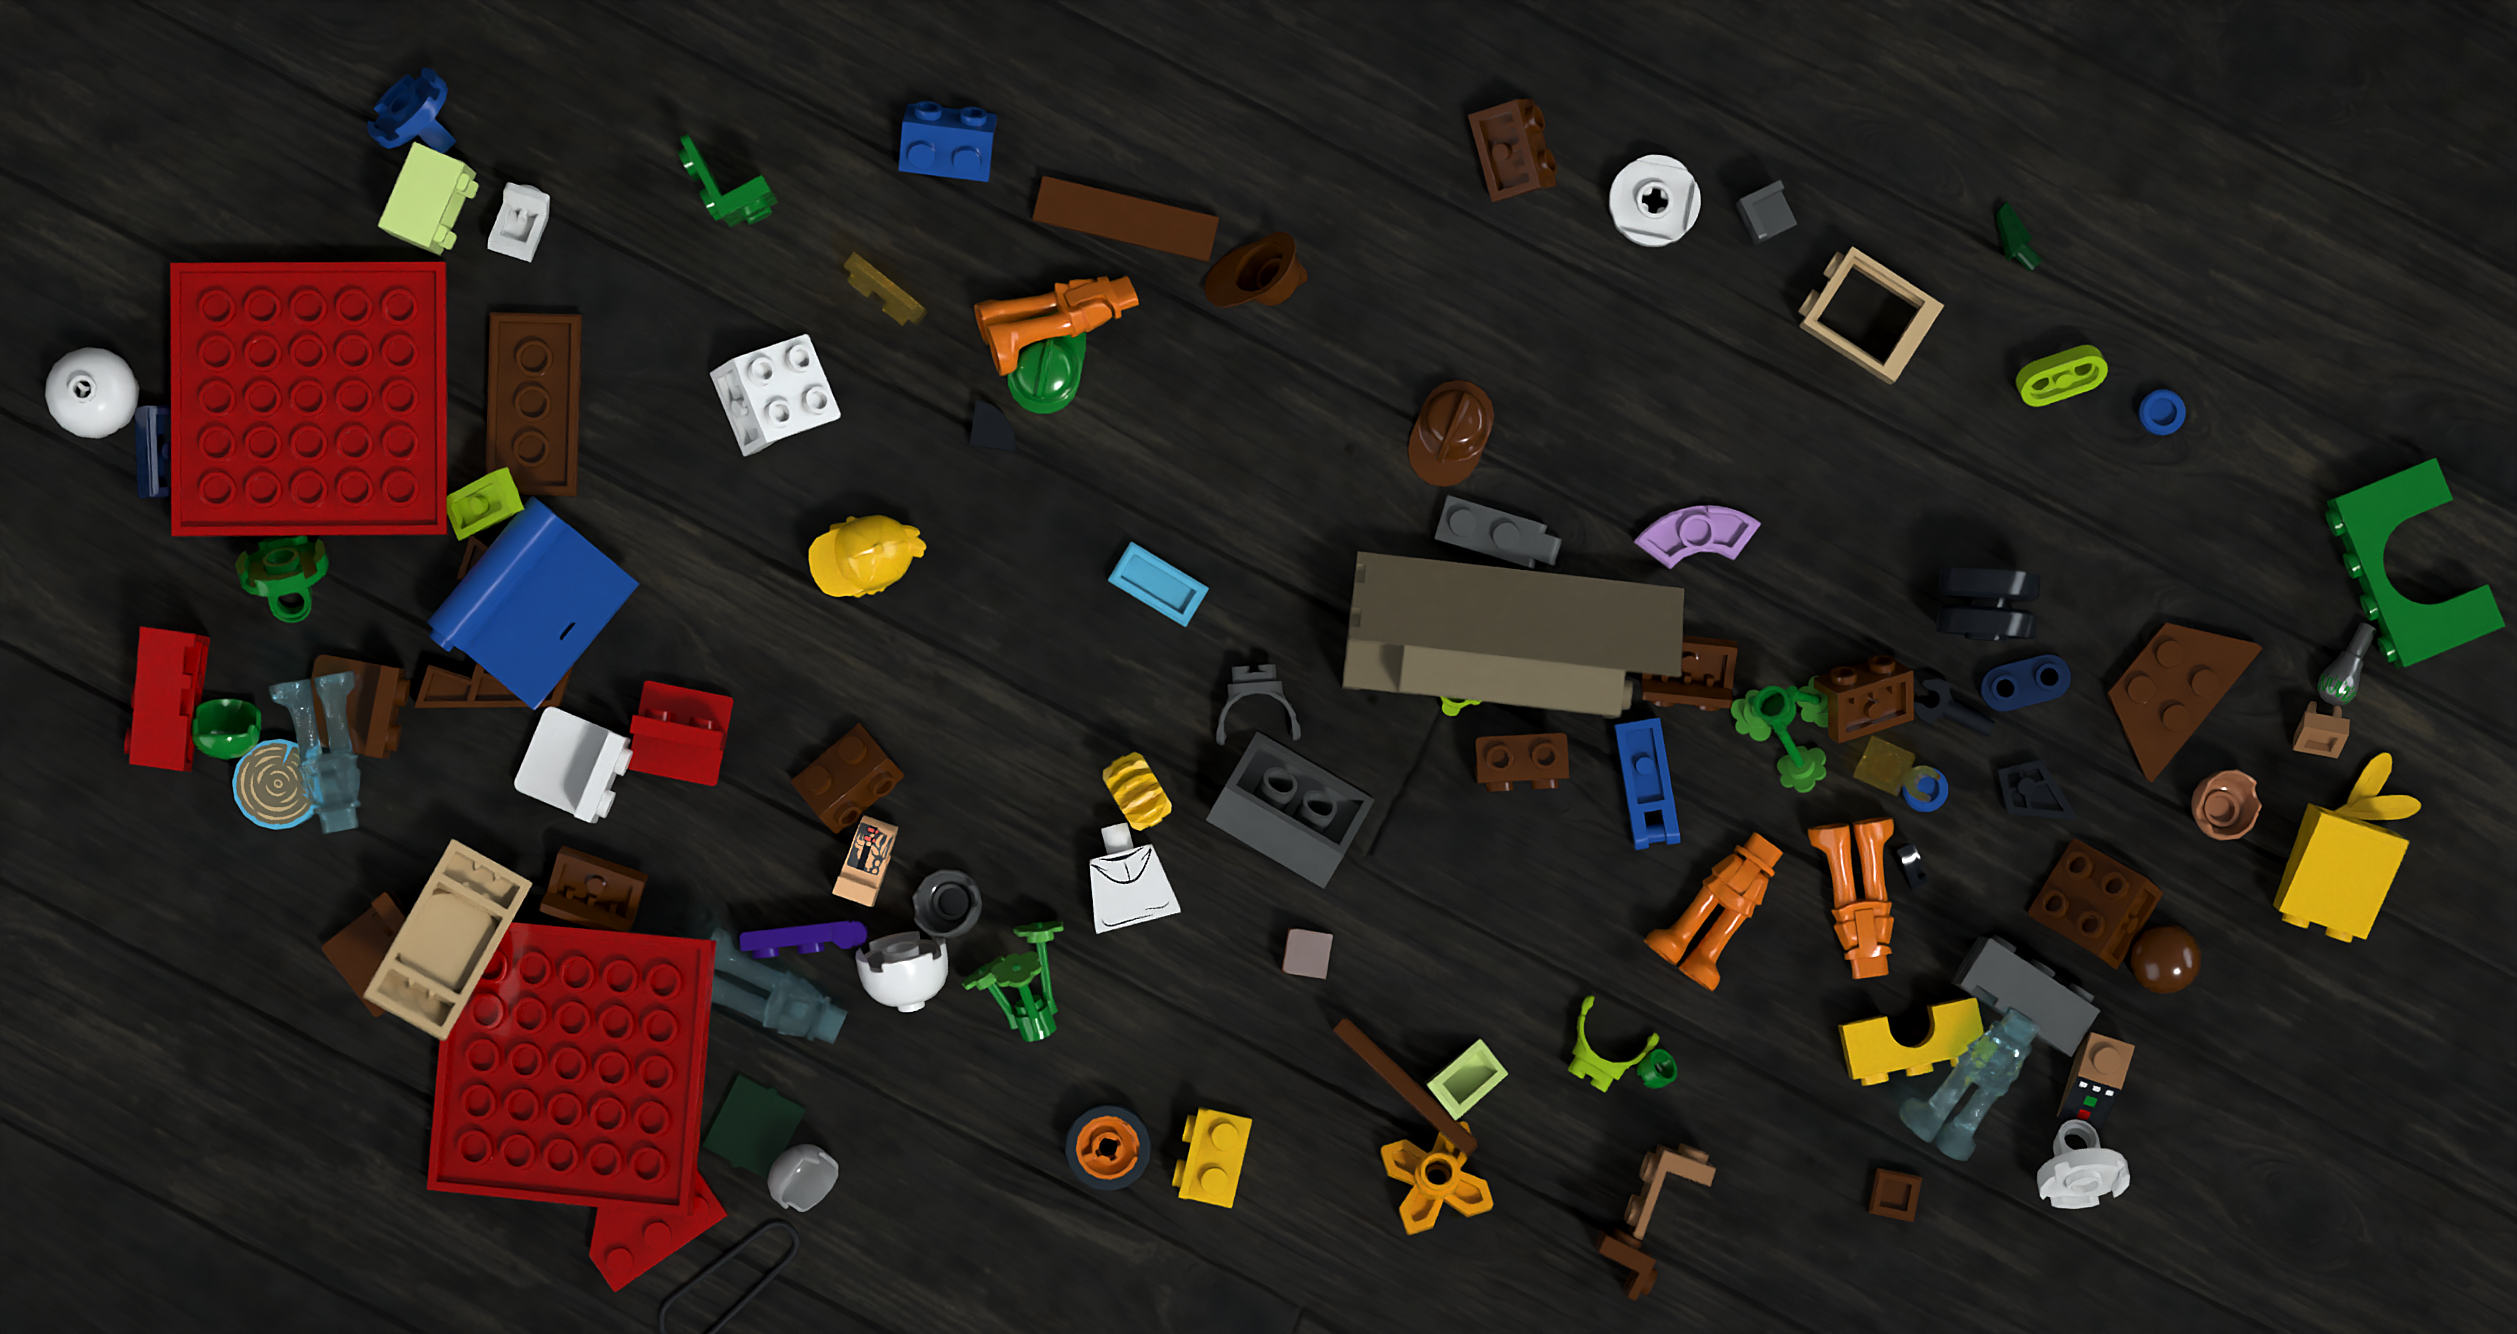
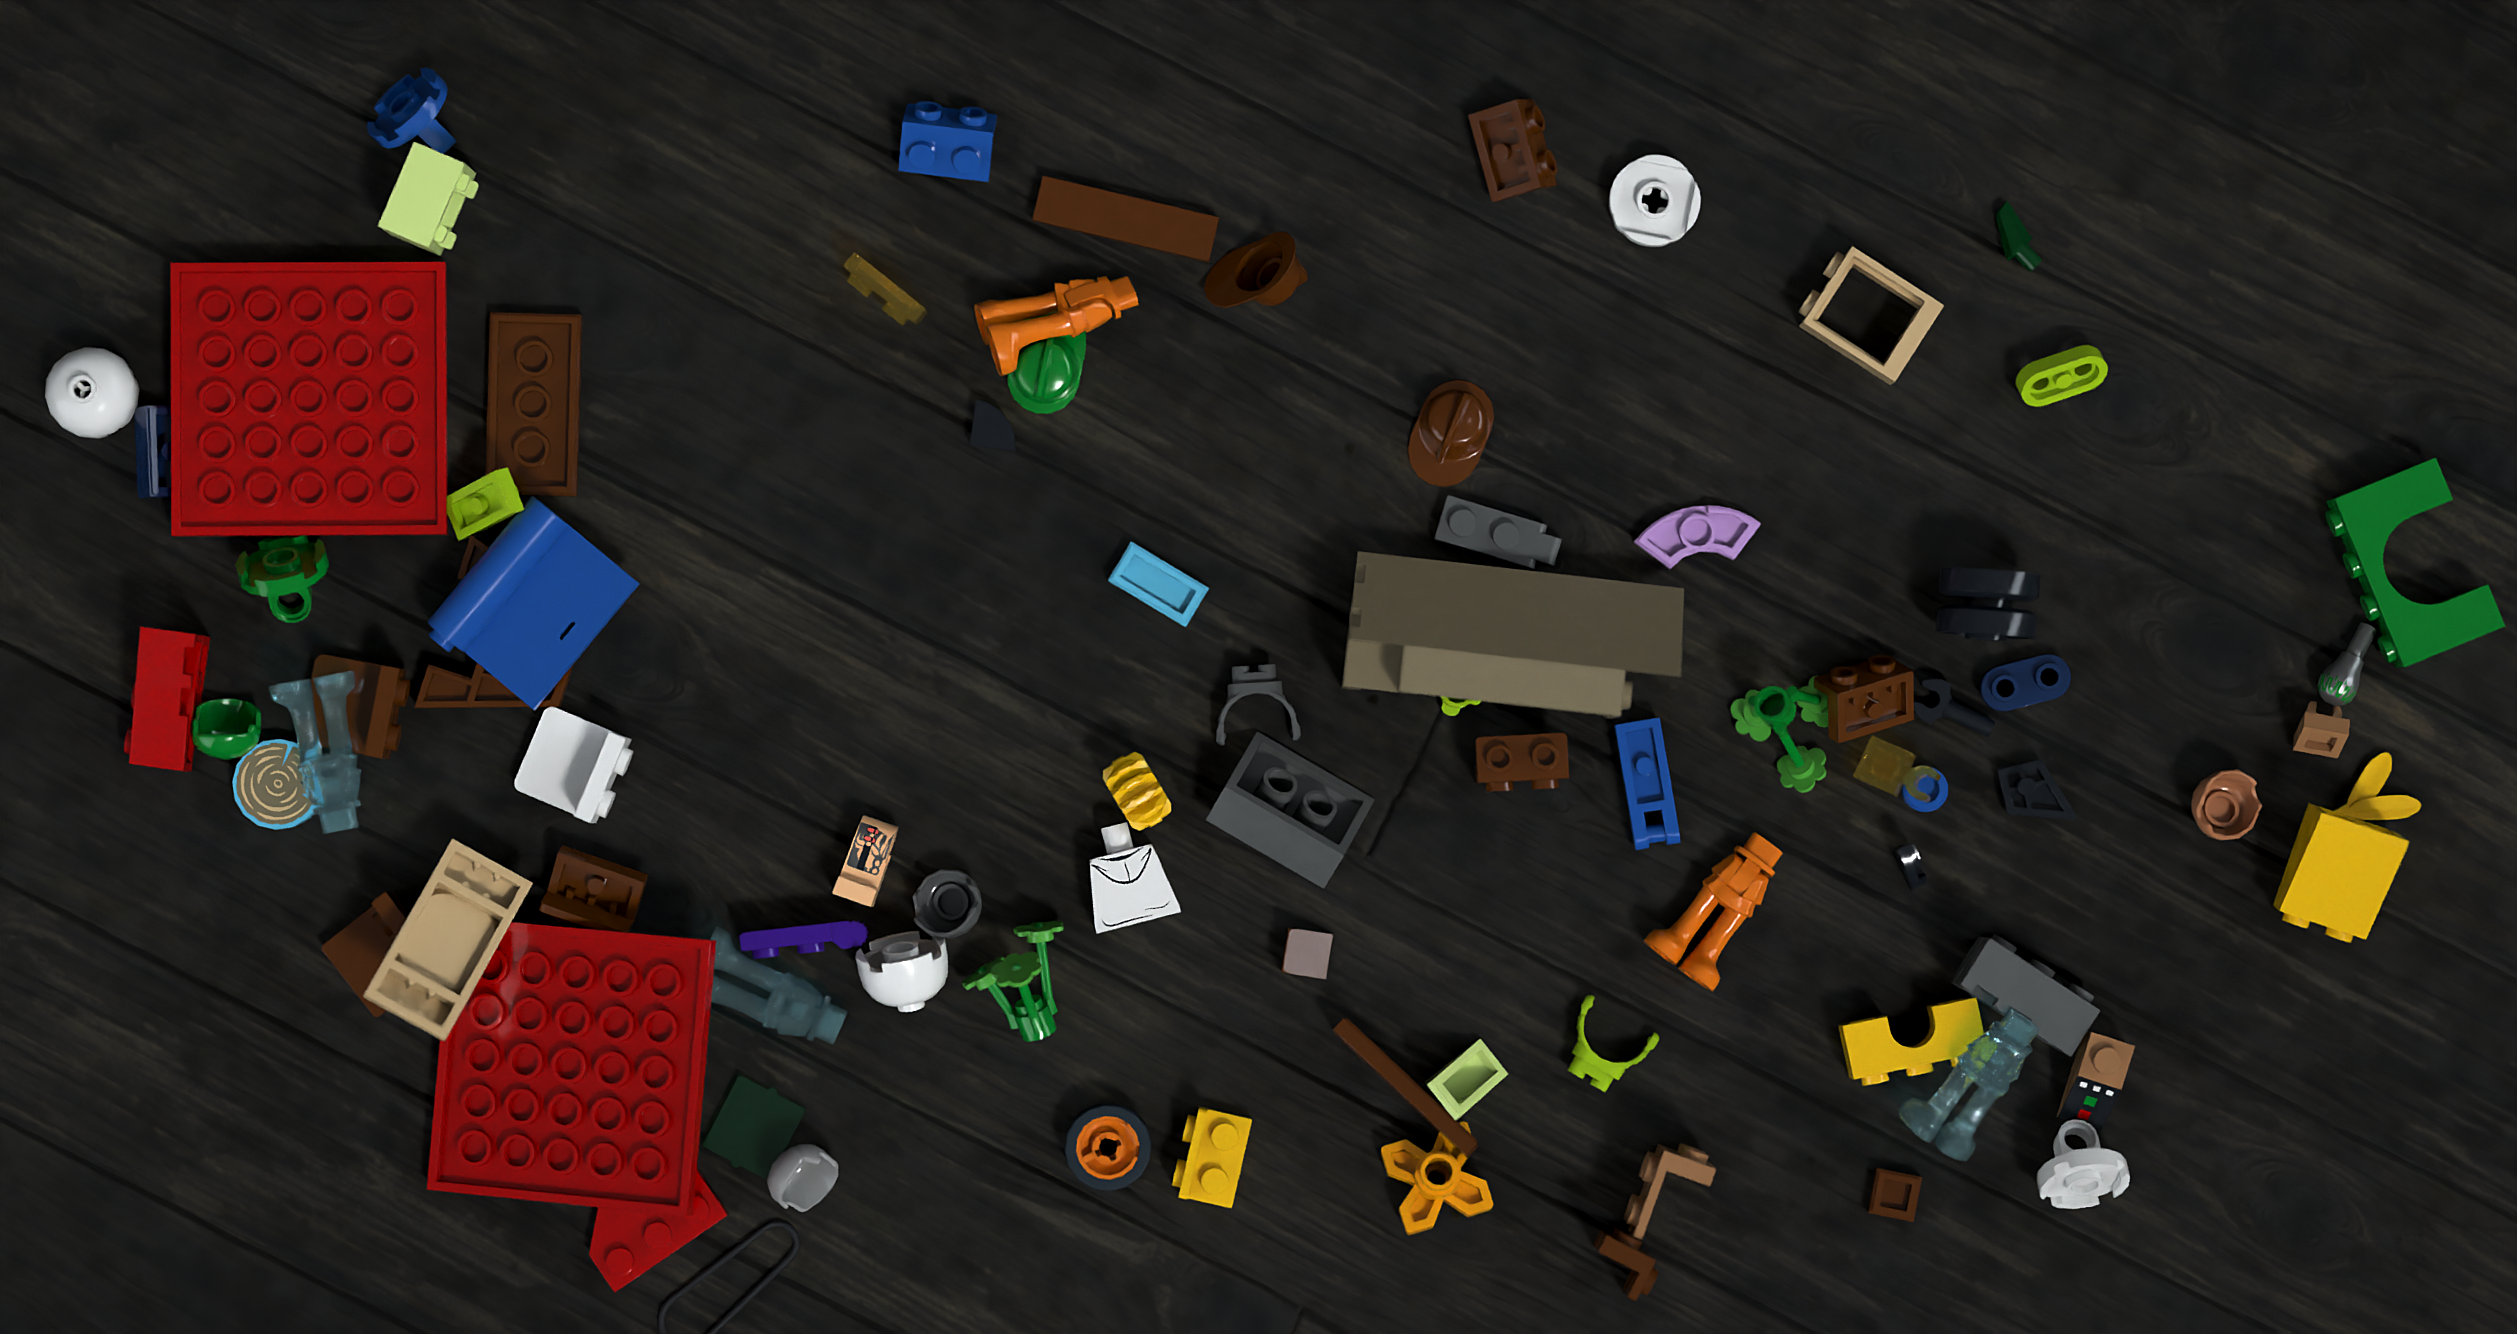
(520, 221): white bracket -> none
(680, 733): red bracket -> none
(746, 202): green bracket -> none
(774, 393): white bracket -> none
(847, 779): reddish brown bracket -> none
(863, 555): yellow hair -> none
(1665, 1065): green hinge -> none
(1704, 678): reddish brown bracket -> none
(1766, 212): dark grey panel -> none
(1866, 922): orange piece -> none
(2095, 902): reddish brown bracket -> none
(2161, 412): blue tile -> none
(2165, 959): reddish brown hair -> none
(2174, 689): reddish brown wing -> none

